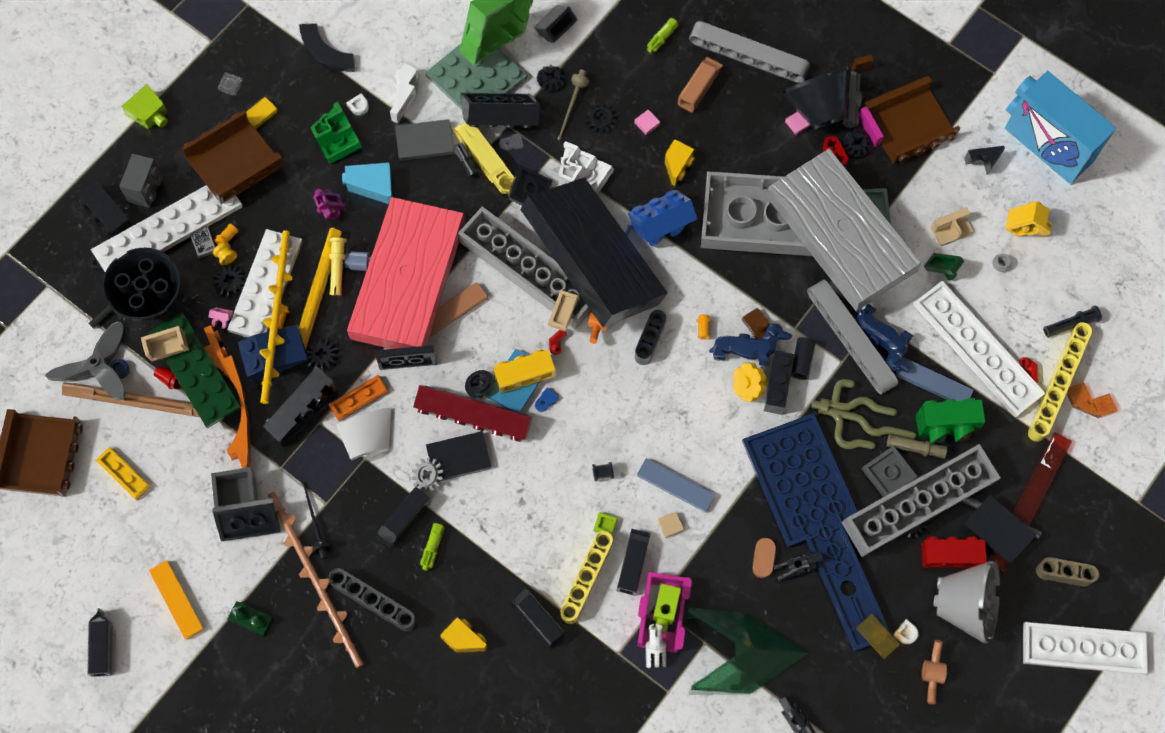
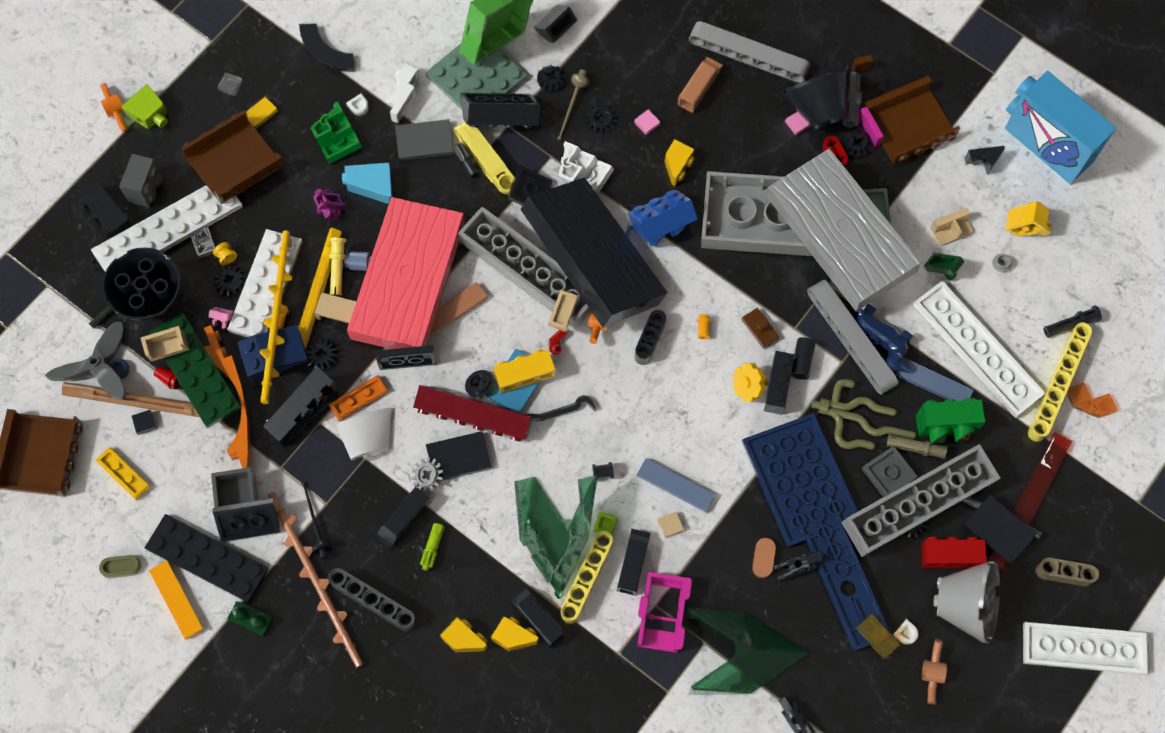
(99, 645): black piece -> none
(112, 106): none -> orange piece
(120, 566): none -> olive tile
(144, 422): none -> black tile
(206, 558): none -> black plate
(227, 234): light orange pin -> none
(334, 308): none -> tan panel
(512, 636): none -> yellow slope
(514, 141): clear piece -> none
(548, 398): blue piece -> none
(549, 538): none -> clear green windscreen
(565, 409): none -> black piece
(655, 646): white arm -> none
(662, 35): lime piece -> none
(667, 600): lime torso -> none
(749, 347): dark blue animal -> none
(1030, 367): red arm -> none

